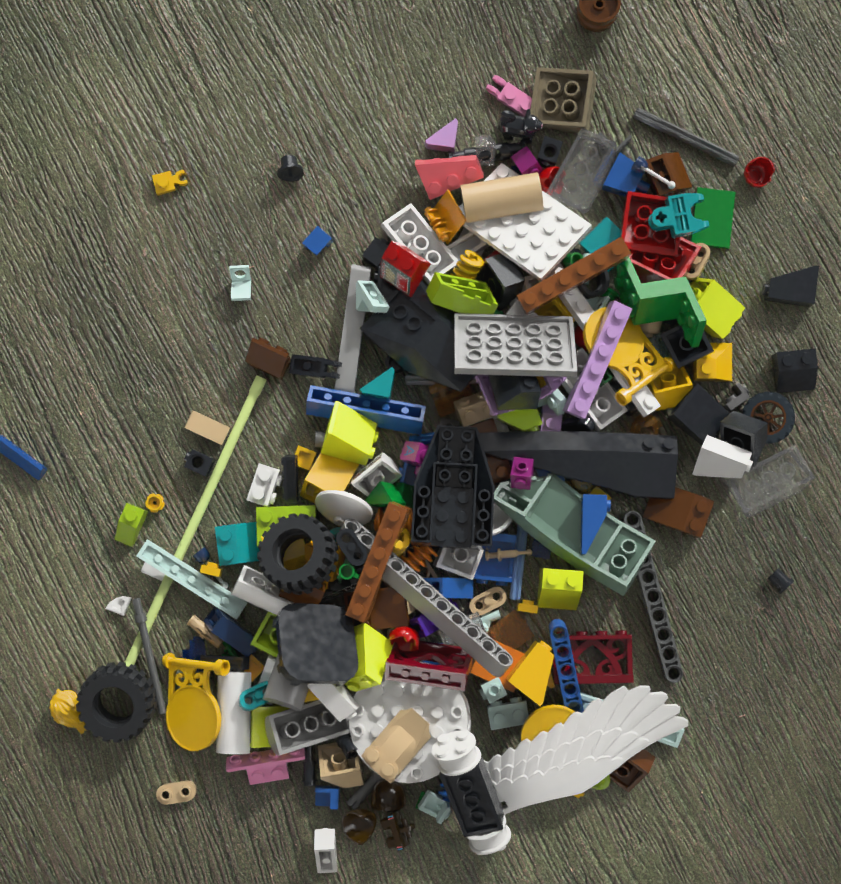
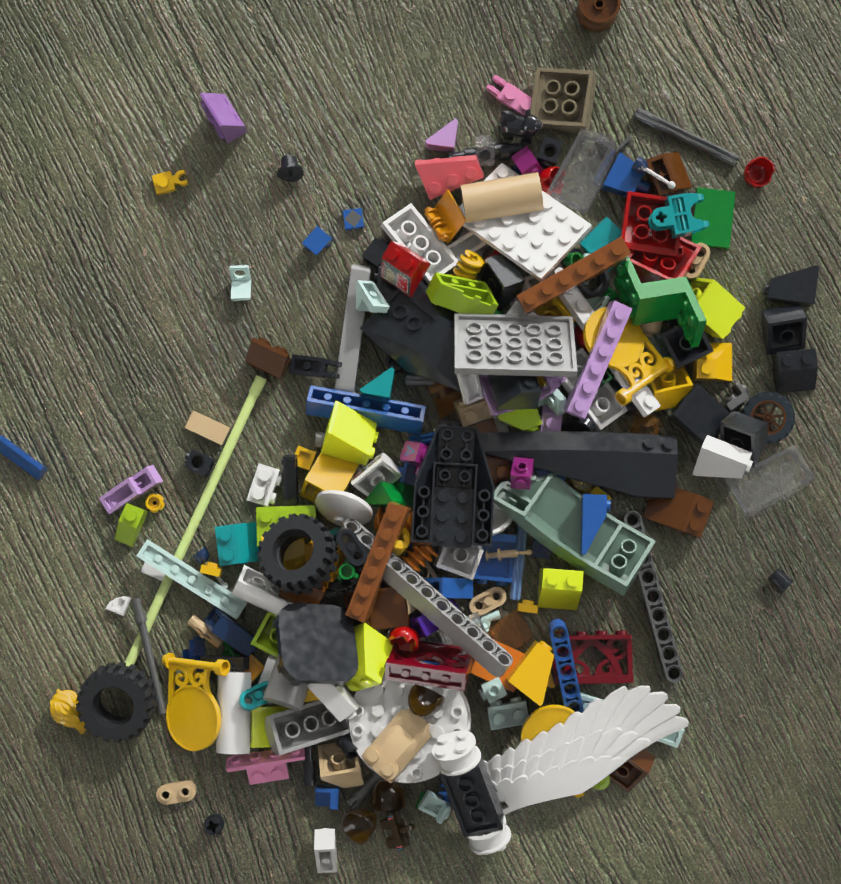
(131, 489): none -> lavender slope
(216, 818): none -> black bush
(222, 115): none -> medium lavender slope
(353, 219): none -> tile
(424, 701): none -> dark brown helmet
(470, 388): none -> white tile
(784, 328): none -> black slope

